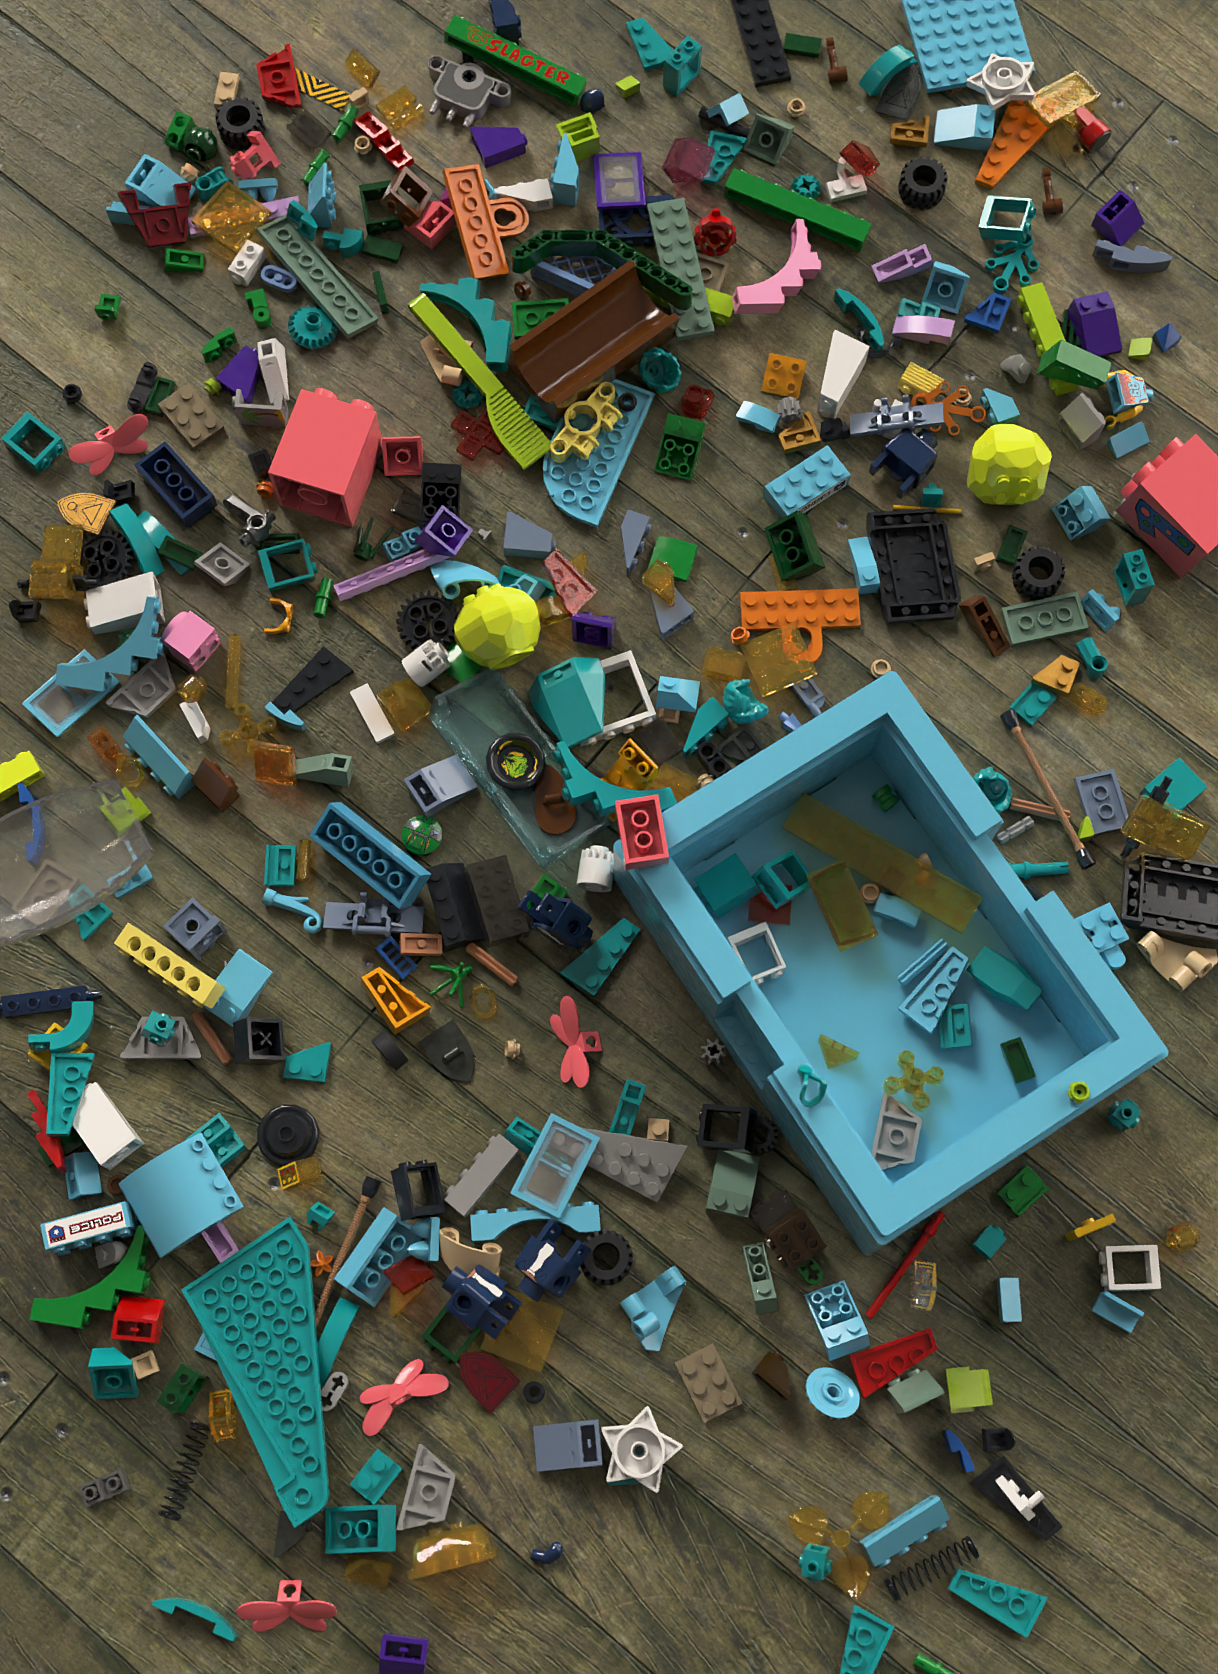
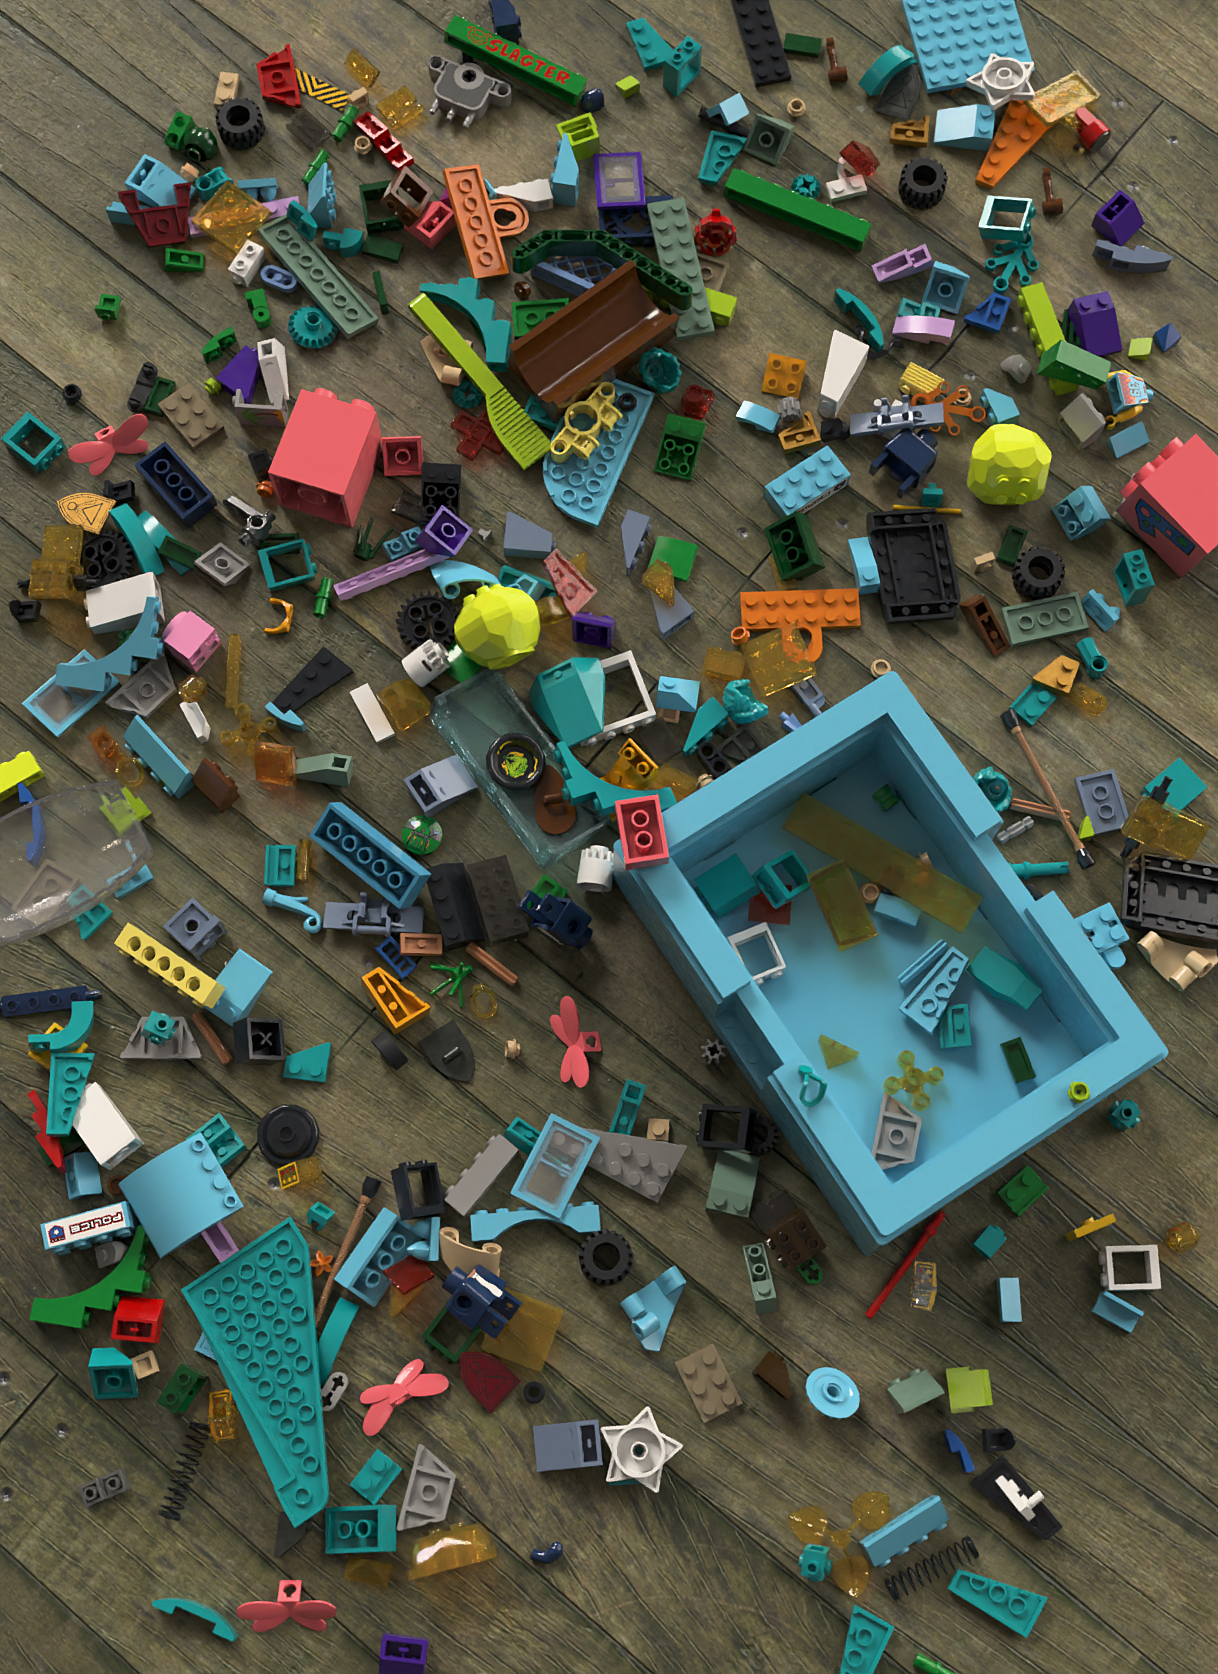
(240, 161): coral tile -> none
(498, 143): dark purple slope -> none
(547, 1269): dark blue piece -> none
(600, 959): teal wing -> none
(687, 160): clear pink slope -> none
(771, 293): bright pink arch -> none
(837, 1320): medium azure slope -> none
(885, 1362): red wing -> none

